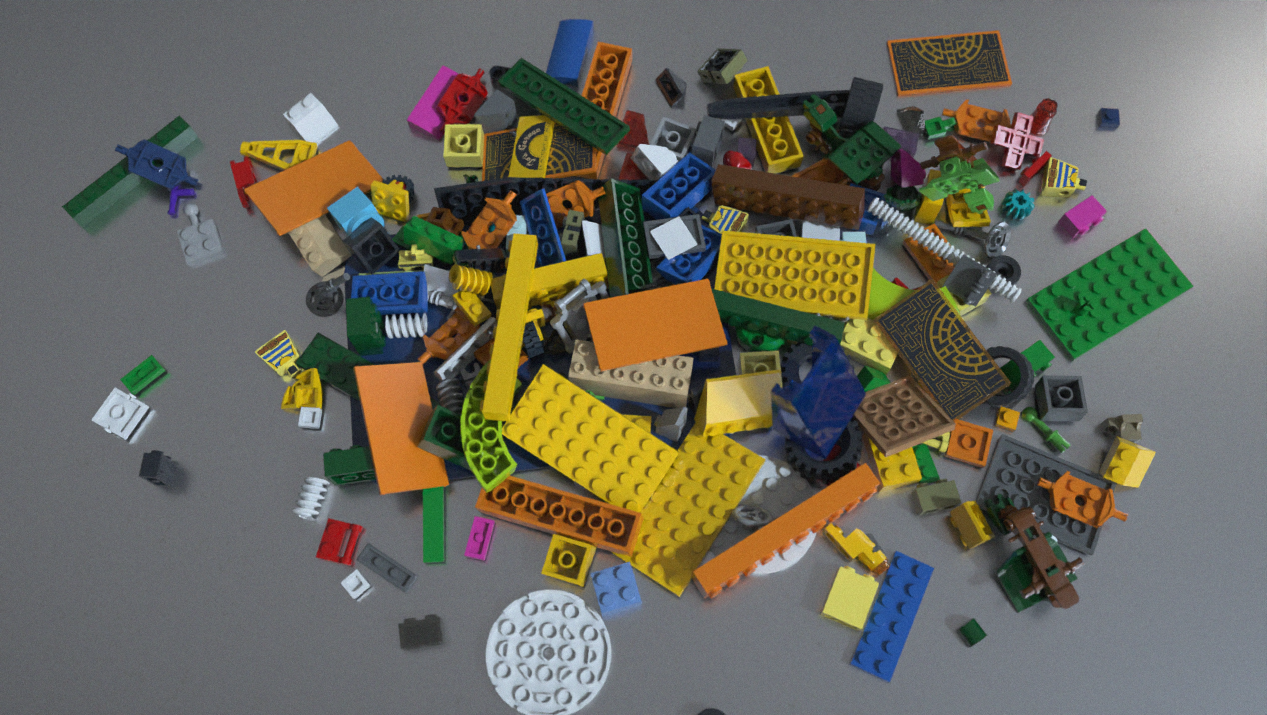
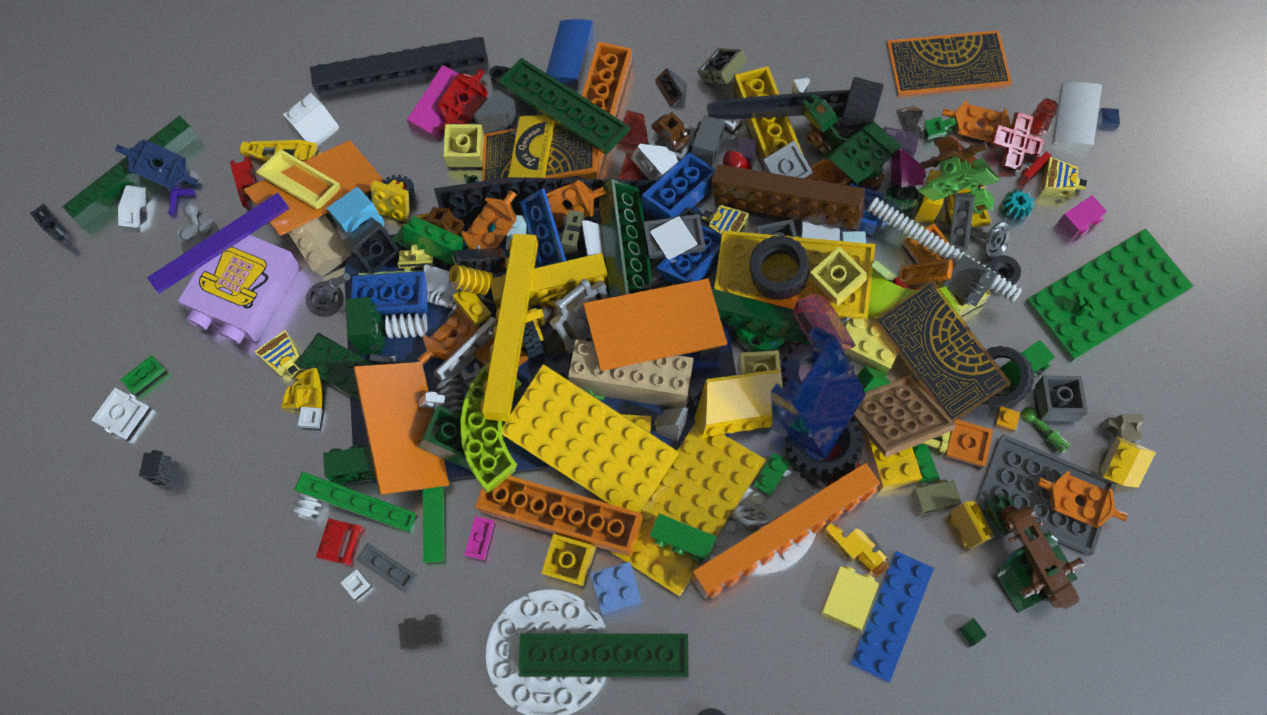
(51, 225): none -> black piece
(130, 204): none -> white slope
(217, 243): none -> dark purple tile
(240, 289): none -> lavender brick
(281, 161): none -> light yellow slope
(355, 502): none -> green tile
(382, 359): none -> dark grey bar
(398, 65): none -> black brick
(431, 400): none -> white plate
(604, 655): none -> dark green plate
(671, 130): none -> reddish brown brick
(683, 538): none -> green brick
(771, 474): none -> green plate
(779, 245): none -> black tyre
(788, 162): none -> light grey plate
(800, 85): none -> white slope
(819, 311): none -> clear pink slope
(838, 276): none -> light yellow brick
(884, 271): none -> yellowish green tile
(923, 272): none -> orange plate
(962, 220): none -> dark grey tile
(1077, 115): none -> white slope

